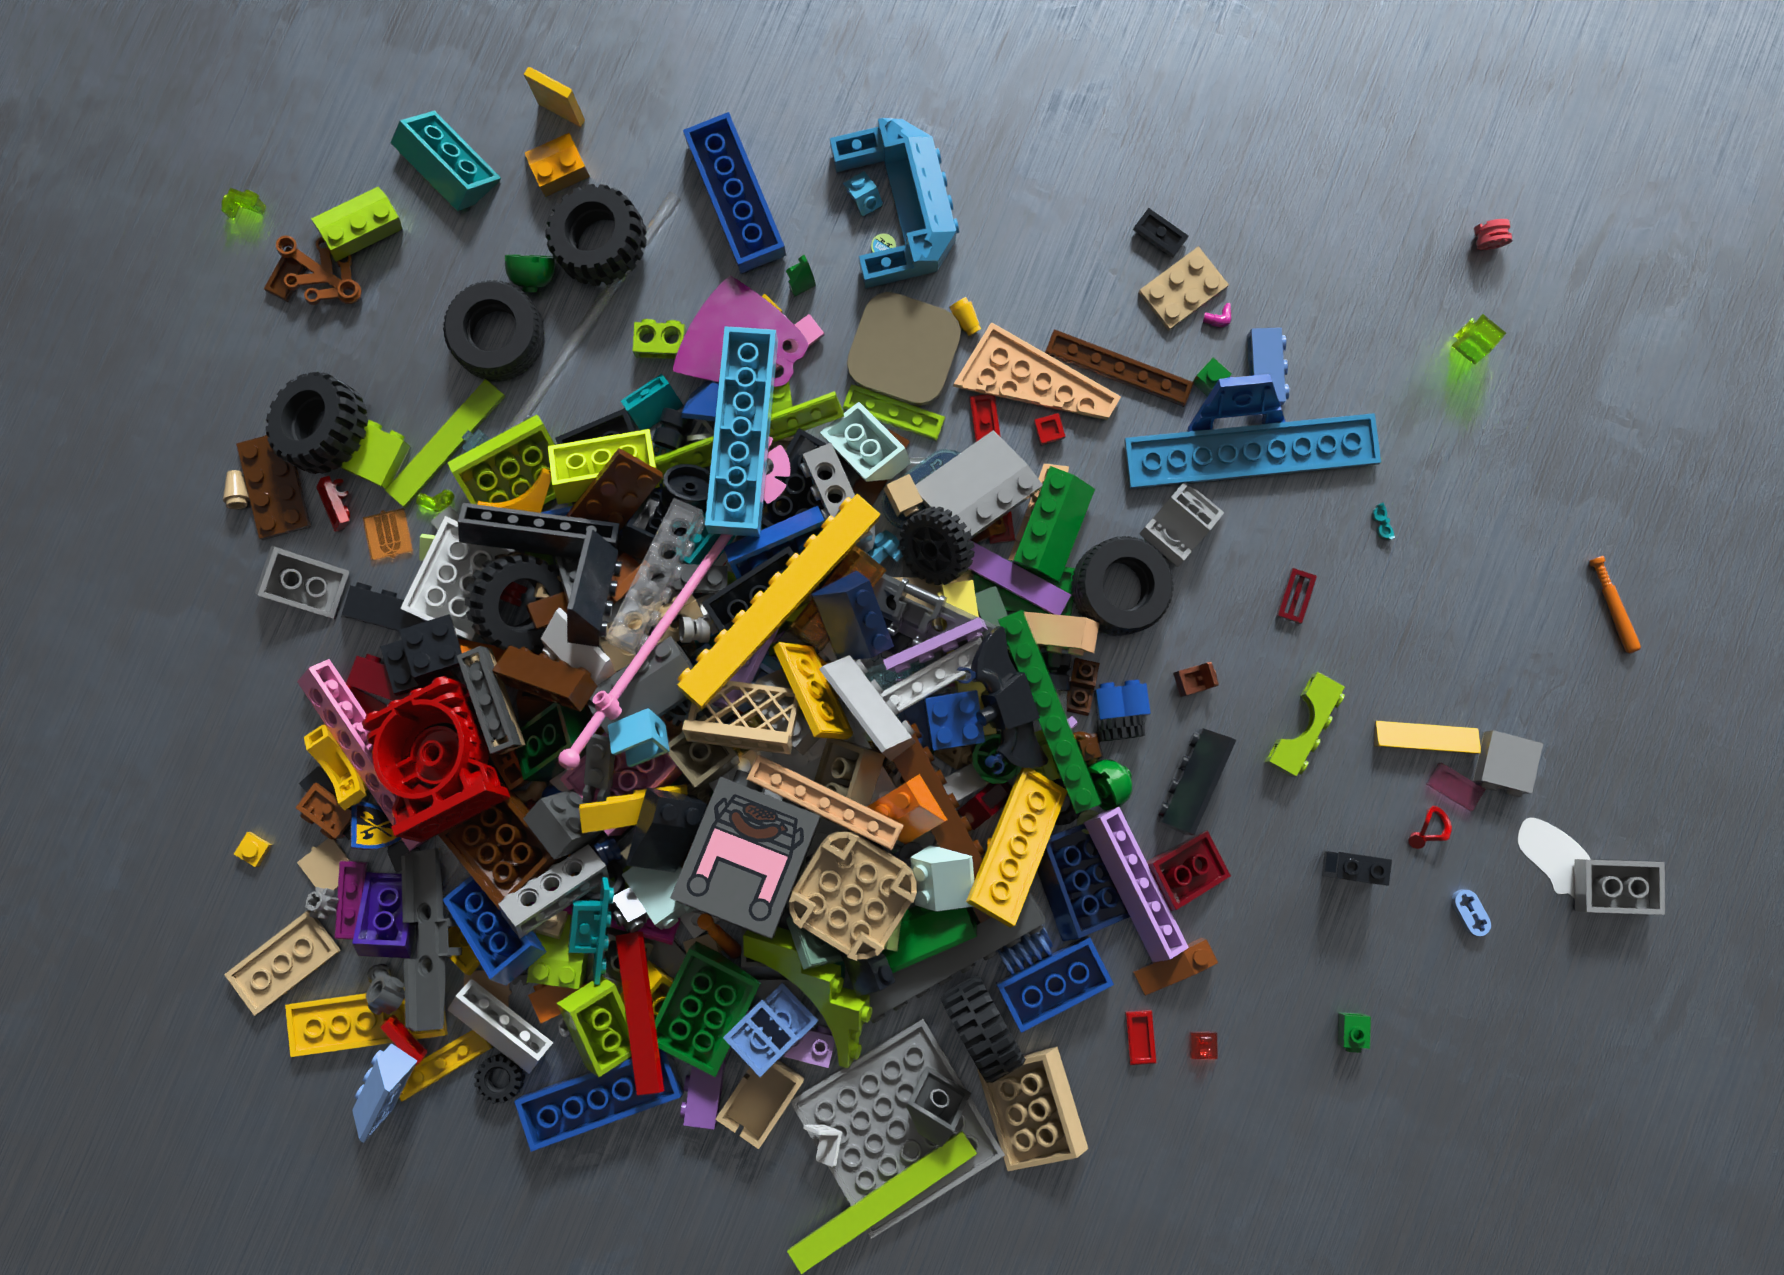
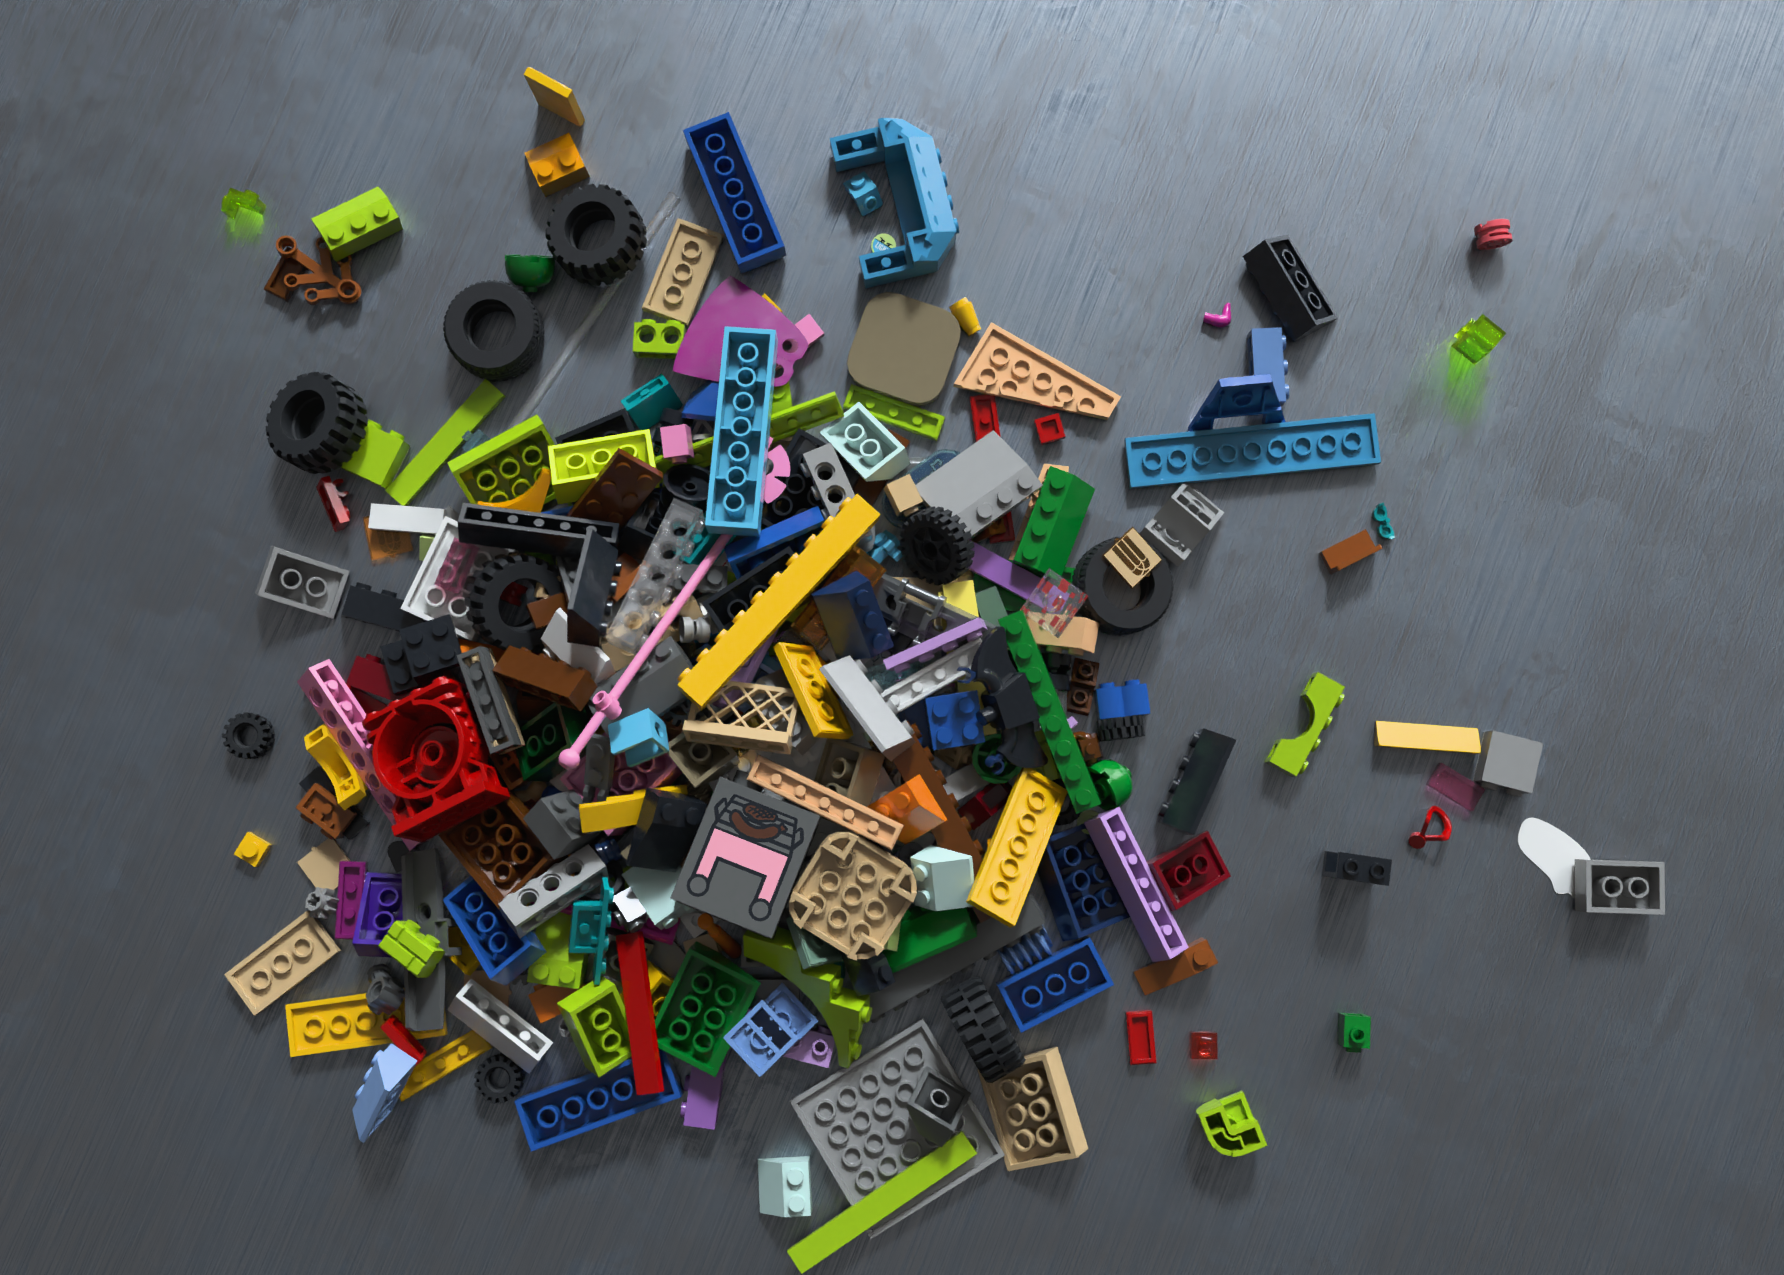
(233, 735): none -> black tyre
(235, 491): tan cone -> none
(272, 490): reddish brown plate -> none
(370, 828): shield -> none
(405, 518): none -> white tile
(412, 948): none -> lime brick
(436, 503): clear neon green arm -> none
(444, 159): teal slope -> none
(446, 564): none -> clear pink tile
(554, 926): tan plate -> none
(677, 443): none -> bright pink brick
(683, 272): none -> tan tile
(760, 1102): tan piece -> none
(785, 1186): none -> light aqua slope
(800, 277): green slope -> none
(828, 1143): white bracket -> none
(1054, 603): none -> clear tile
(1119, 368): reddish brown tile -> none
(1132, 557): none -> piece
(1160, 232): black plate -> none
(1183, 288): tan plate -> none
(1196, 679): copper bracket -> none
(1209, 375): green brick -> none
(1230, 1125): none -> lime brick
(1289, 287): none -> black slope
(1302, 575): dark red tile -> none
(1349, 551): none -> dark orange panel
(1476, 910): light blue beam -> none
(1621, 620): orange piece -> none

